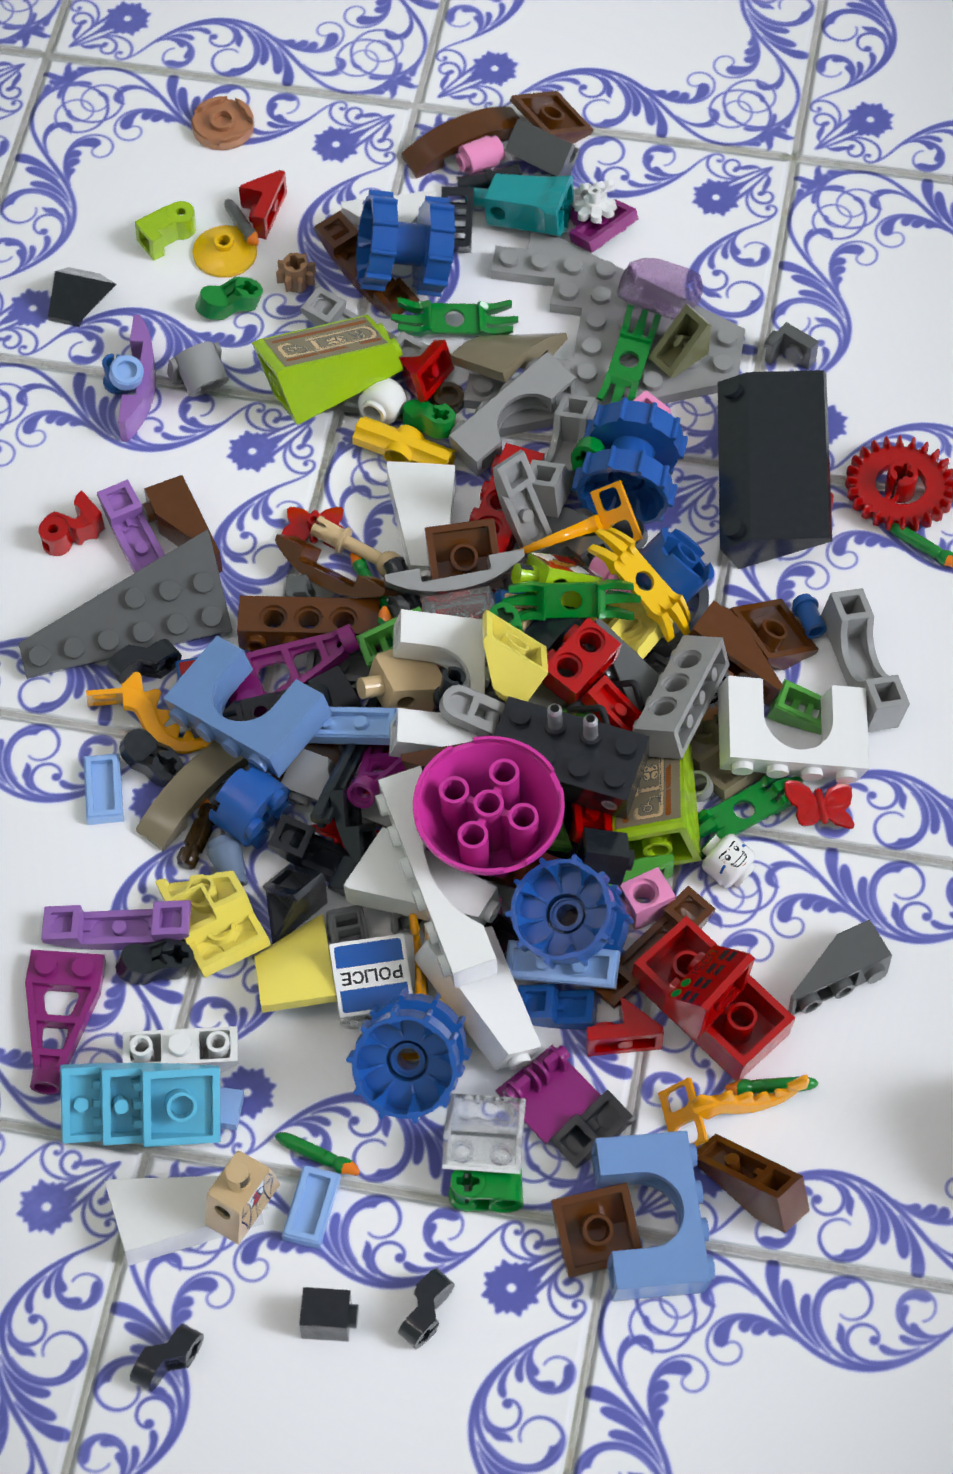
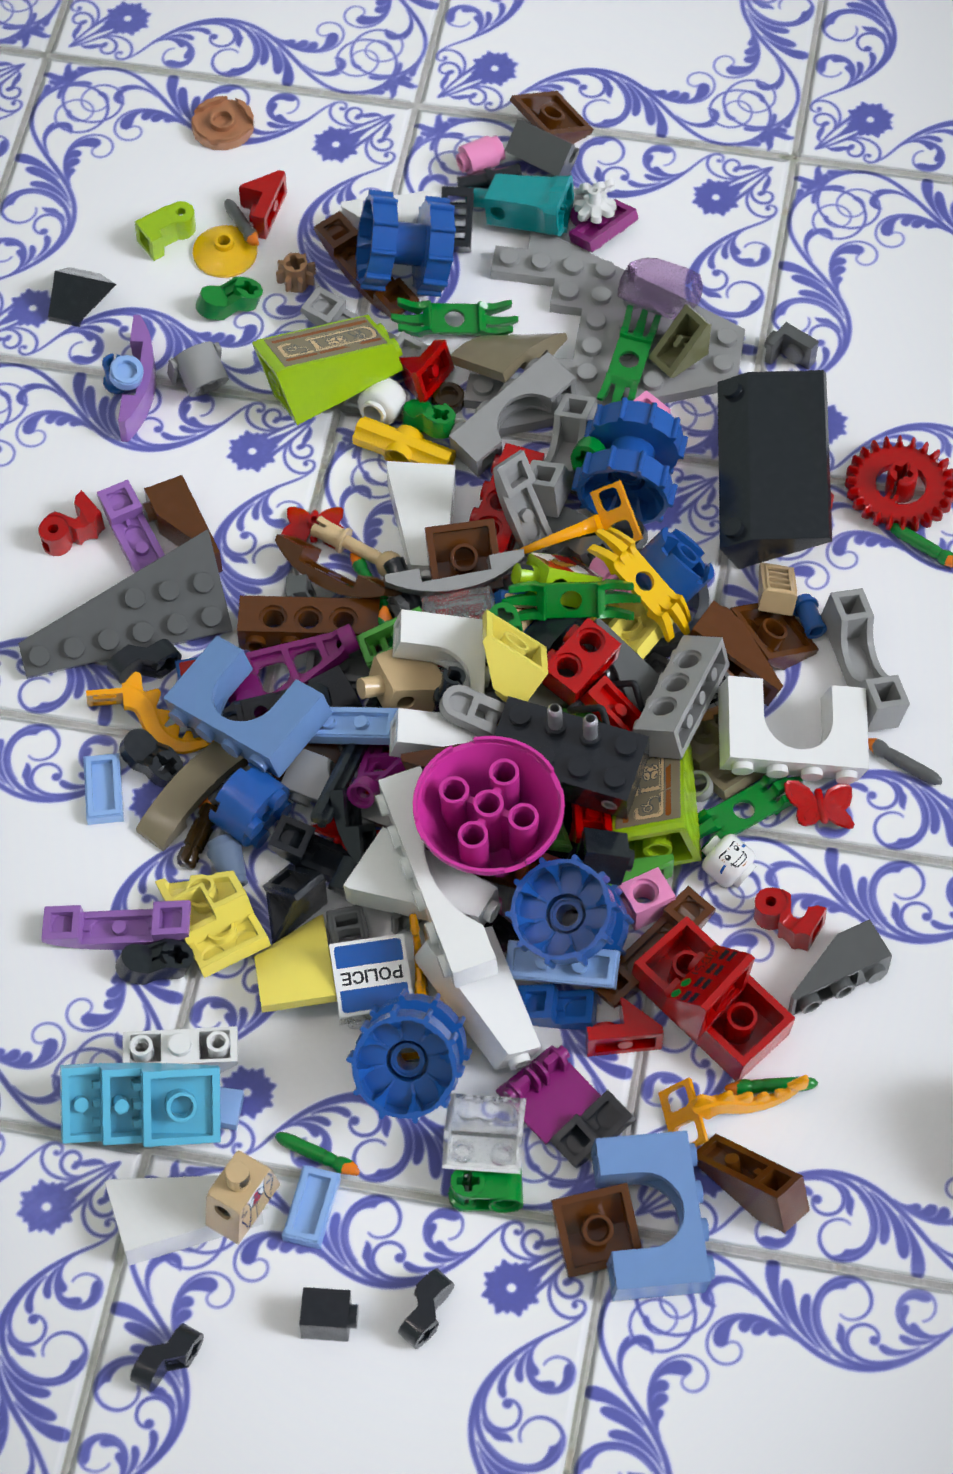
(63, 973): magenta plate -> none
(429, 151): reddish brown slope -> none
(774, 912): none -> red leg
(776, 589): none -> tan slope
(790, 714): bright green slope -> none
(903, 761): none -> dark grey piece

